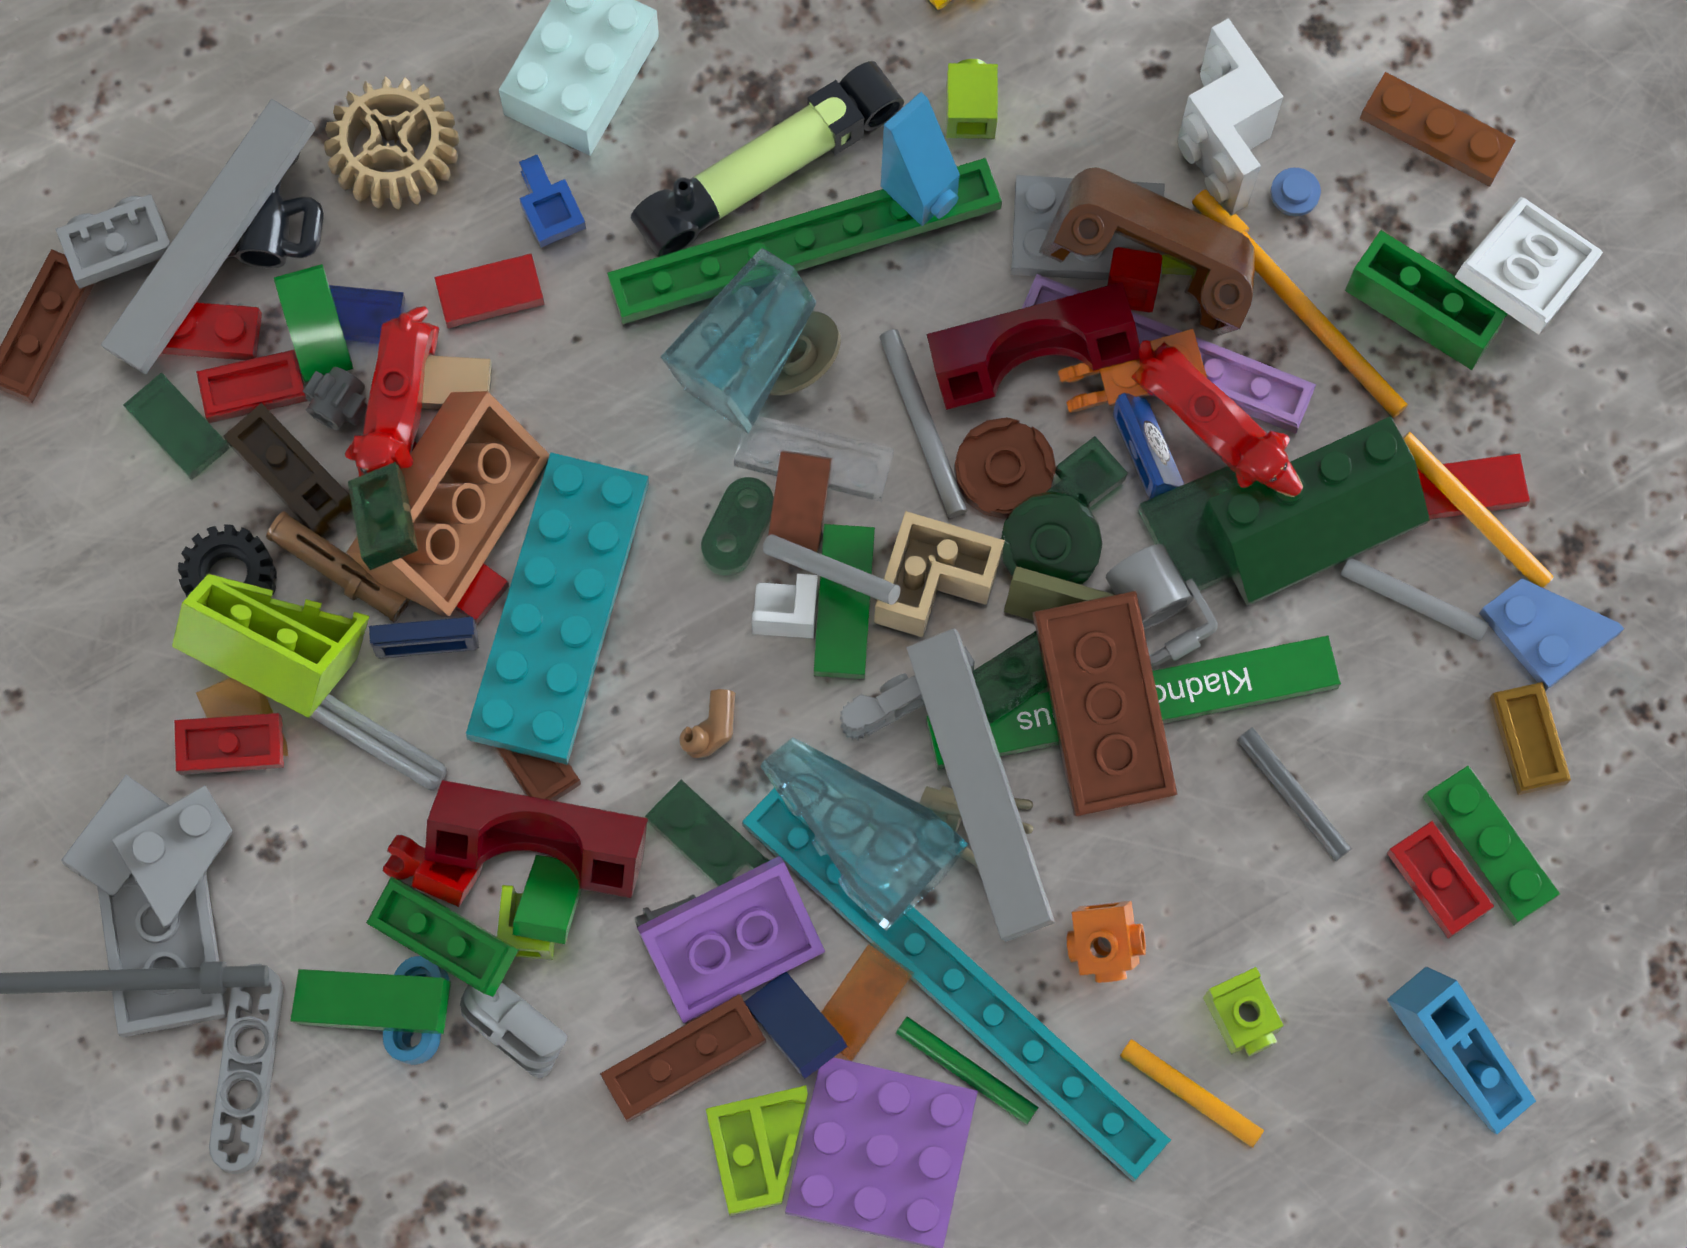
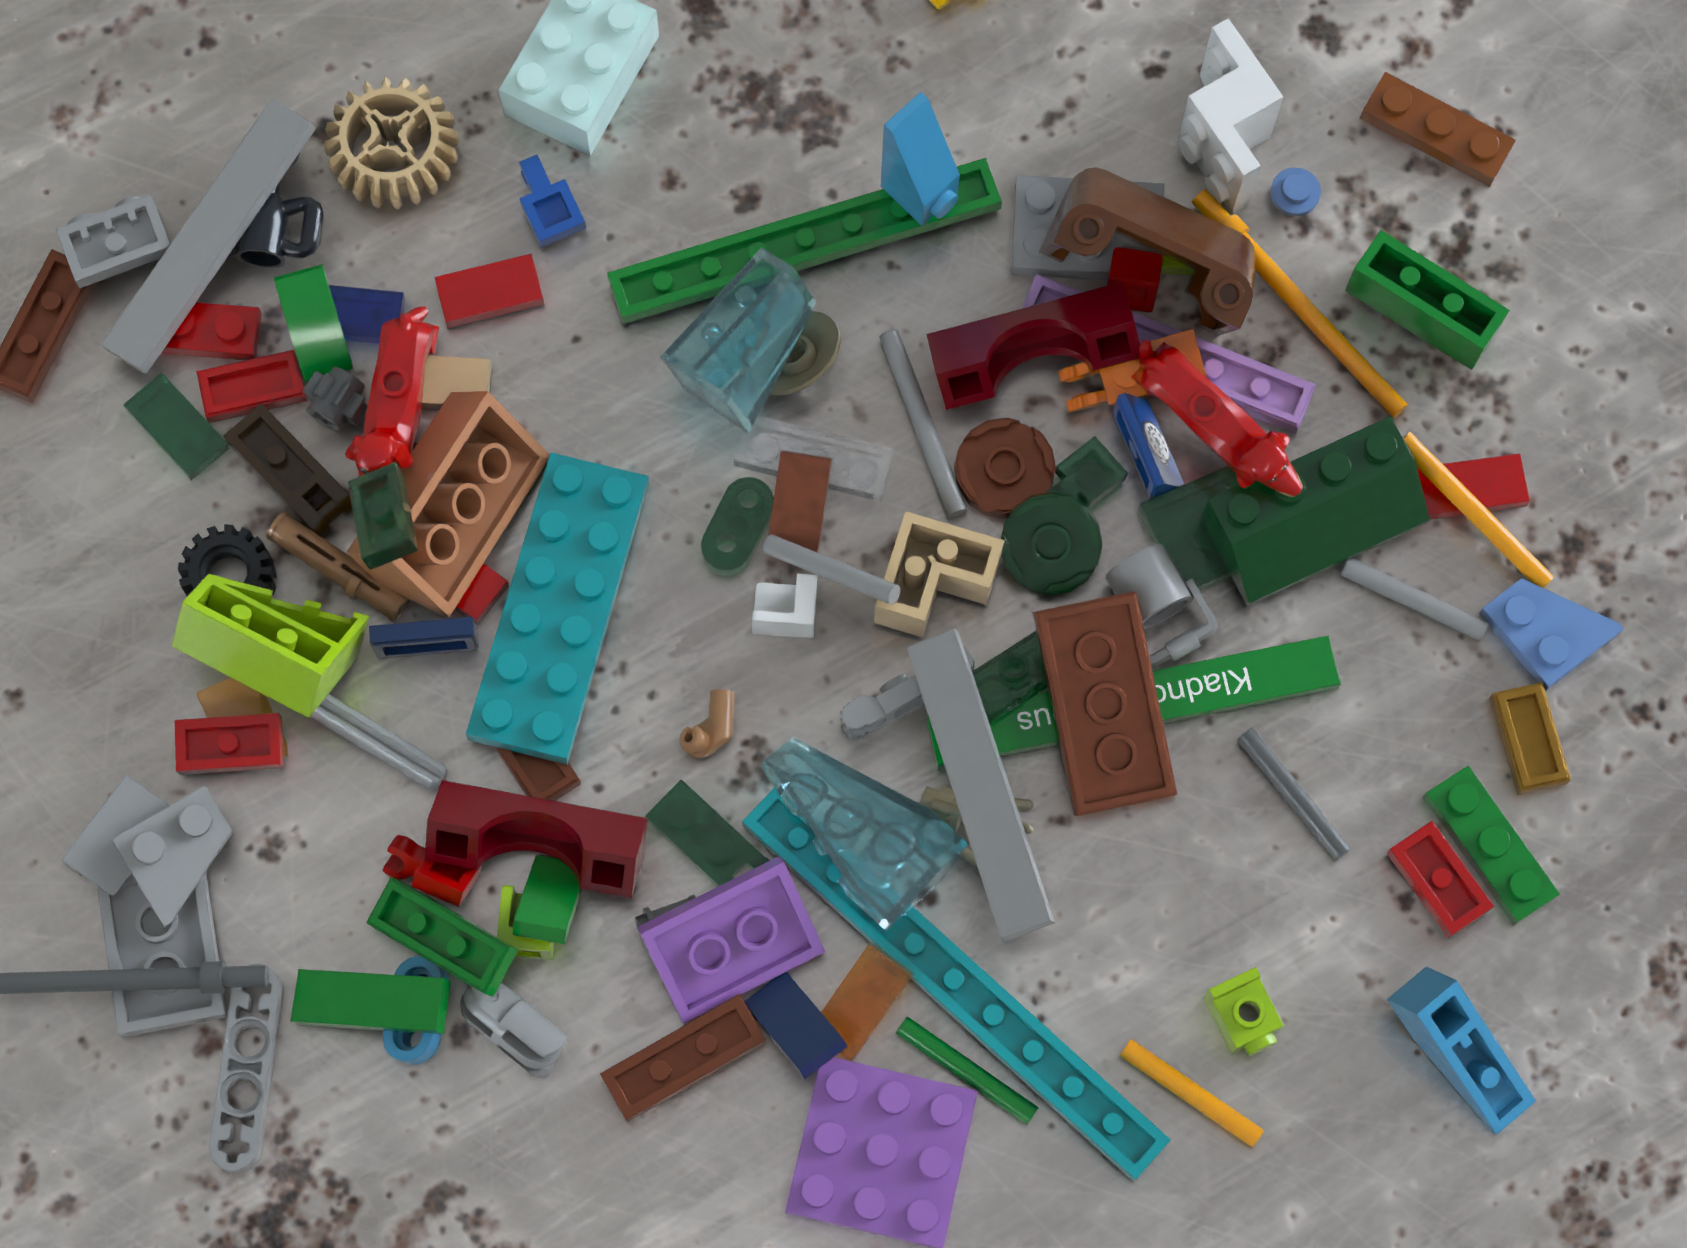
(756, 1147): lime wing -> none
(830, 121): piece -> none
(841, 610): green tile -> none
(971, 100): lime brick -> none
(1037, 592): olive tile -> none
(1115, 924): orange brick -> none
(1529, 265): white tile -> none

